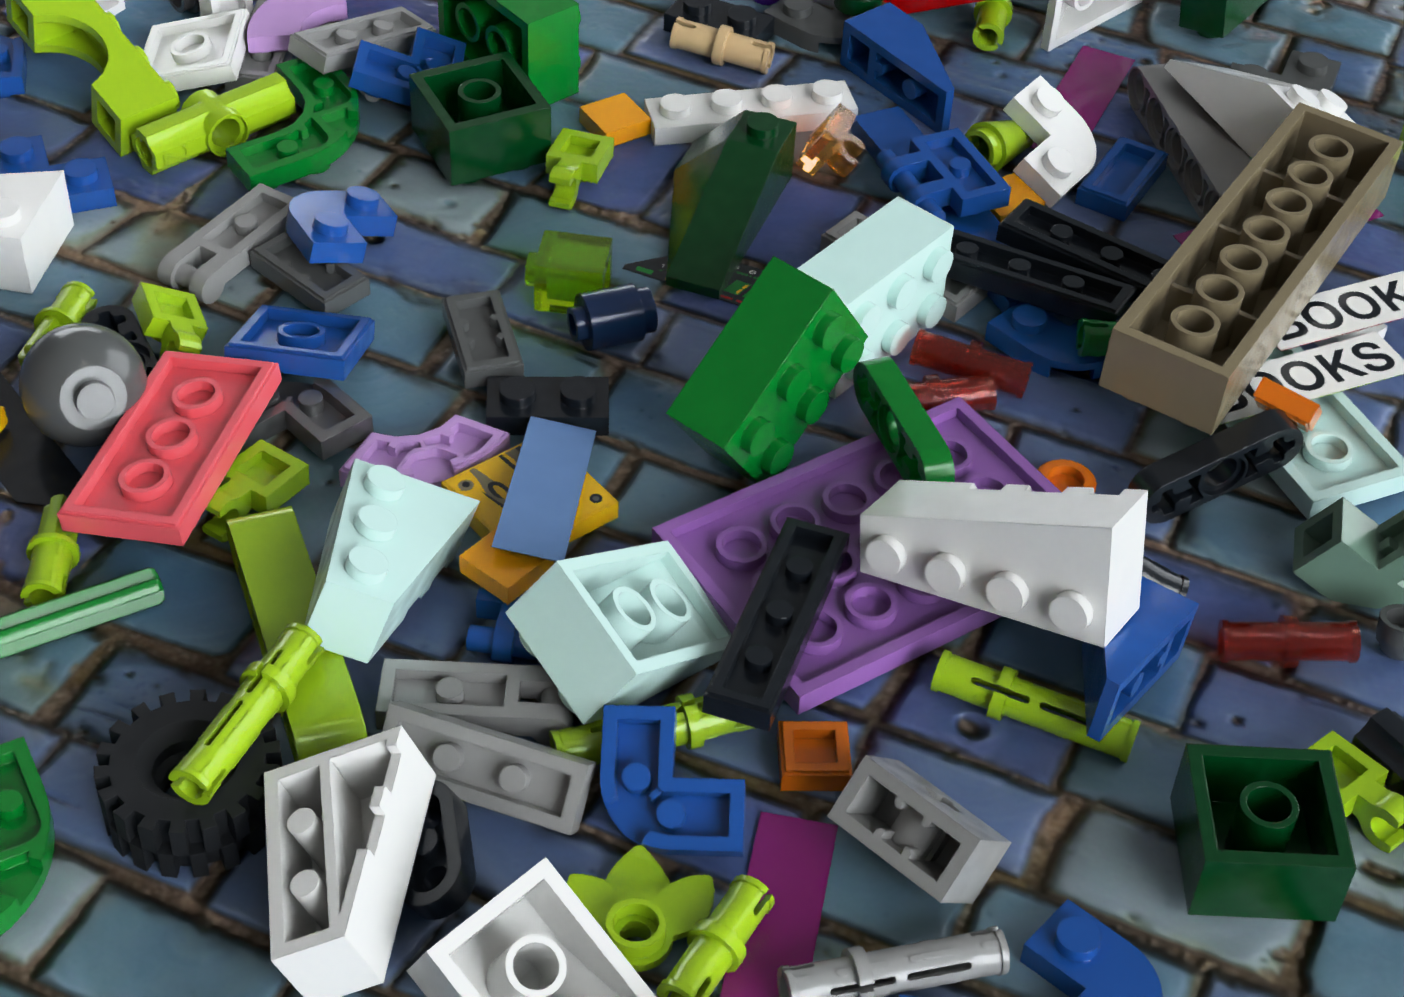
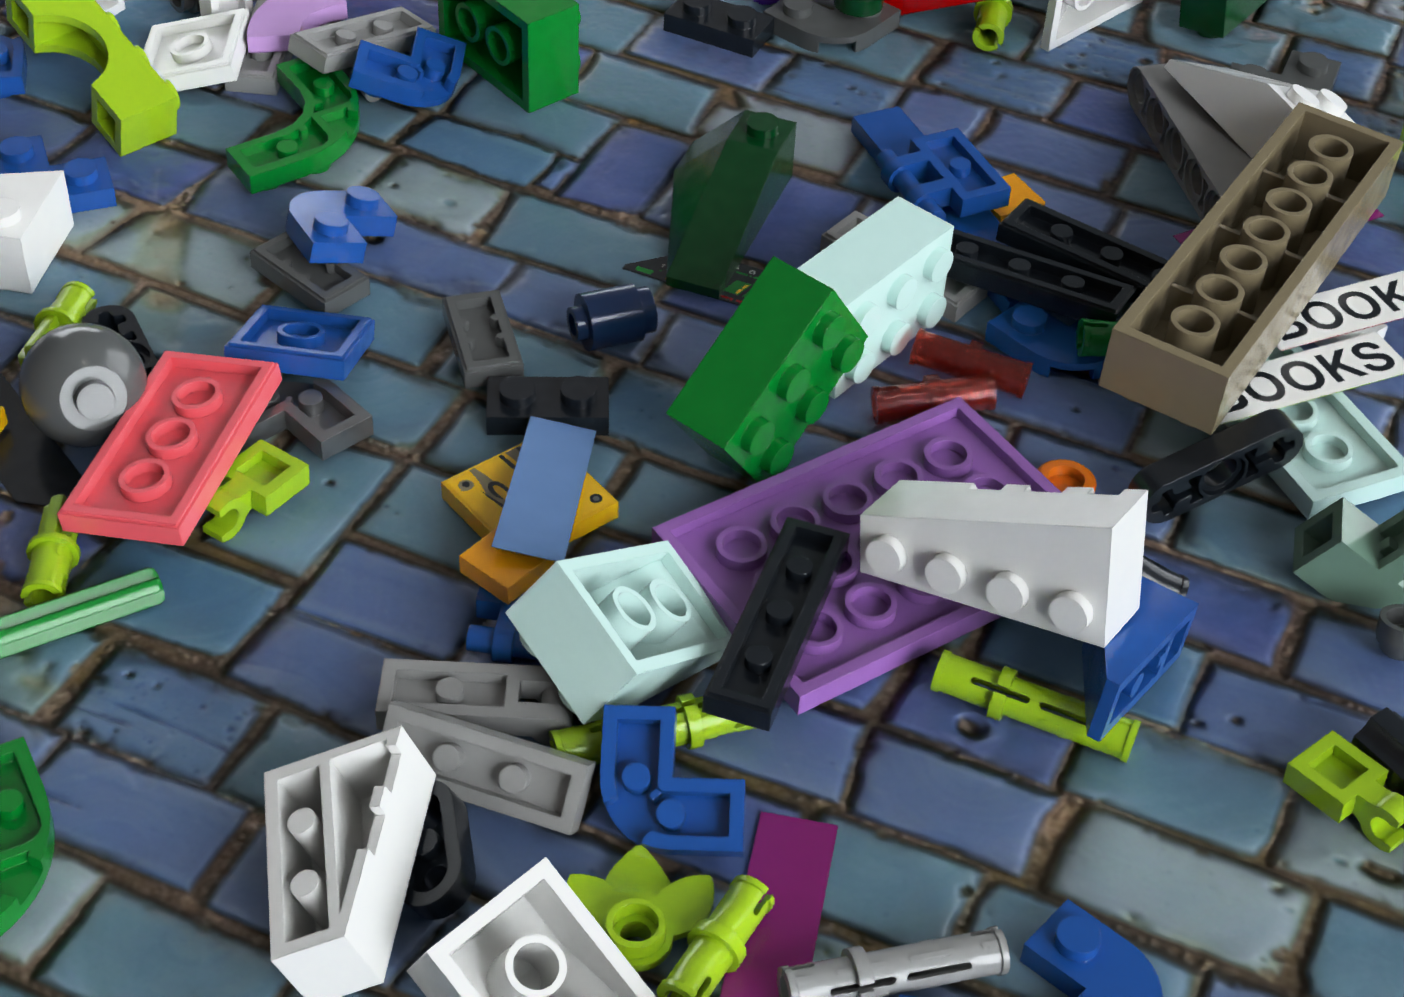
(167, 827): black tyre -> none
(170, 318): lime plate -> none
(213, 122): lime piece -> none
(225, 244): light grey plate -> none
(264, 690): lime pin -> none
(277, 592): lime beam -> none
(382, 555): light aqua wedge -> none
(433, 454): lavender tile -> none
(480, 117): dark green brick -> none
(566, 267): clear neon green brick -> none
(576, 159): lime plate -> none
(615, 118): light orange tile -> none
(688, 117): white plate -> none
(722, 45): tan pin -> none
(813, 755): orange tile -> none
(832, 144): clear orange tile -> none
(900, 62): blue slope -> none
(901, 422): green beam -> none
(919, 830): light grey brick -> none
(999, 141): lime cone -> none
(1063, 139): white plate -> none
(1093, 82): magenta sticker -> none
(1121, 178): blue tile -> none
(1261, 832): dark green brick -> none
(1288, 641): clear red pin -> none
(1299, 409): orange tile -> none

